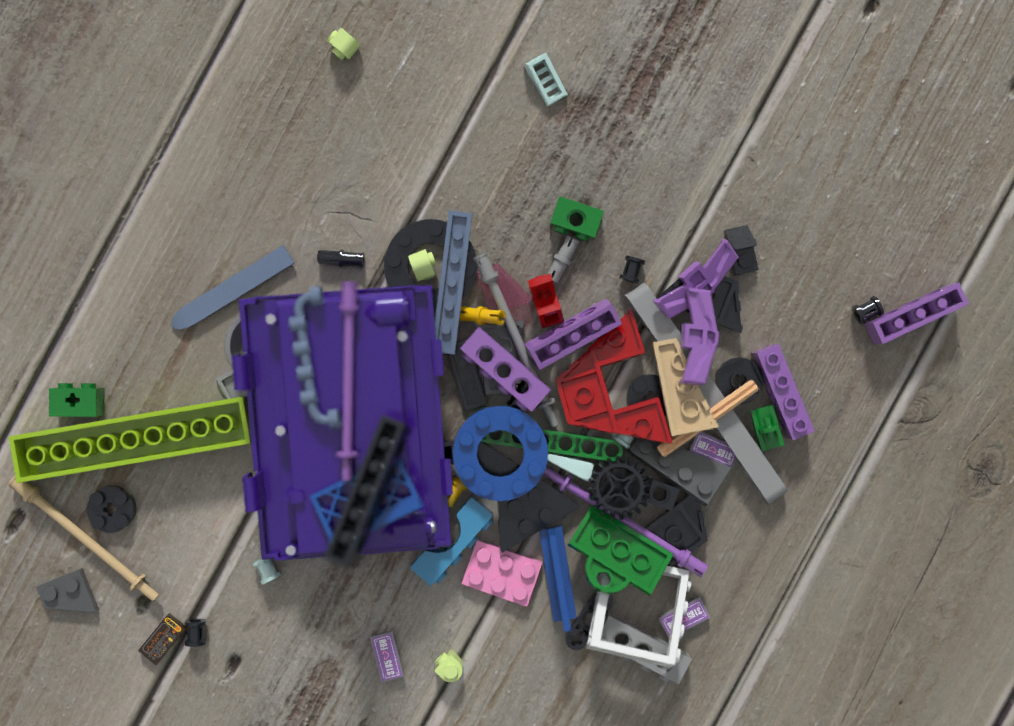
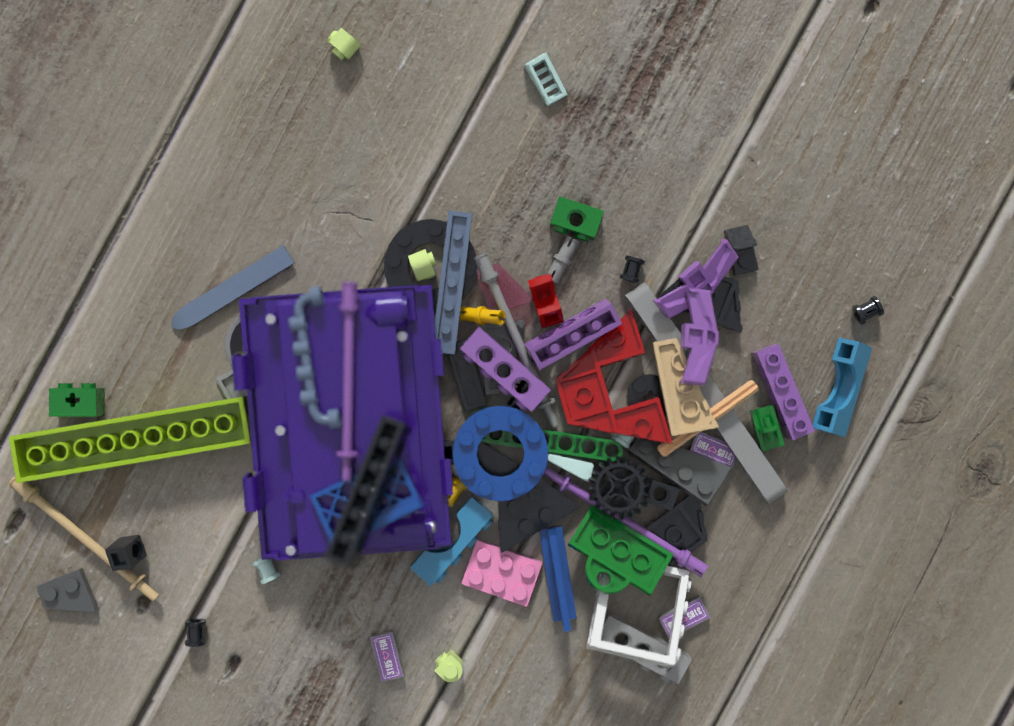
(119, 498): black plate -> none
(126, 552): none -> black brick
(162, 639): dark brown tile -> none
(340, 258): black axle -> none
(574, 629): black beam -> none
(743, 367): black plate -> none
(850, 365): none -> dark azure arch
(916, 313): medium lavender brick -> none

